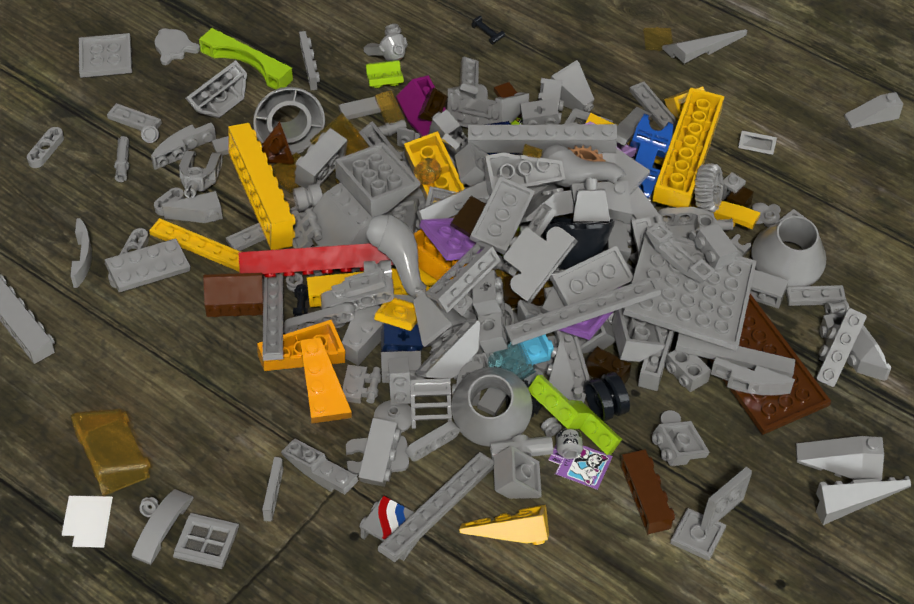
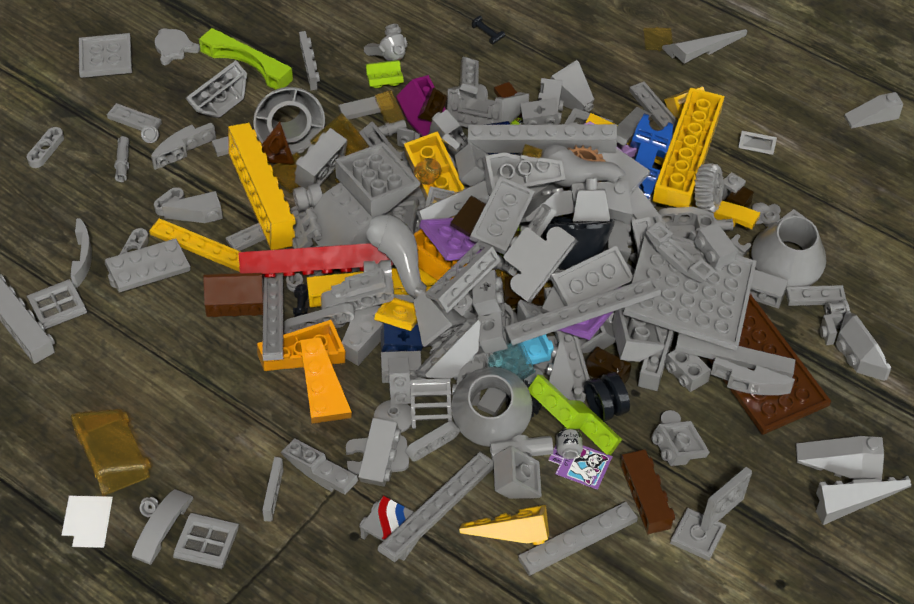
(56, 304): none -> light grey piece
(197, 178): light grey piece -> none
(355, 381): light grey plate -> none
(551, 426): light grey bush -> none
(577, 538): none -> light grey plate
(838, 346): light grey bracket -> none

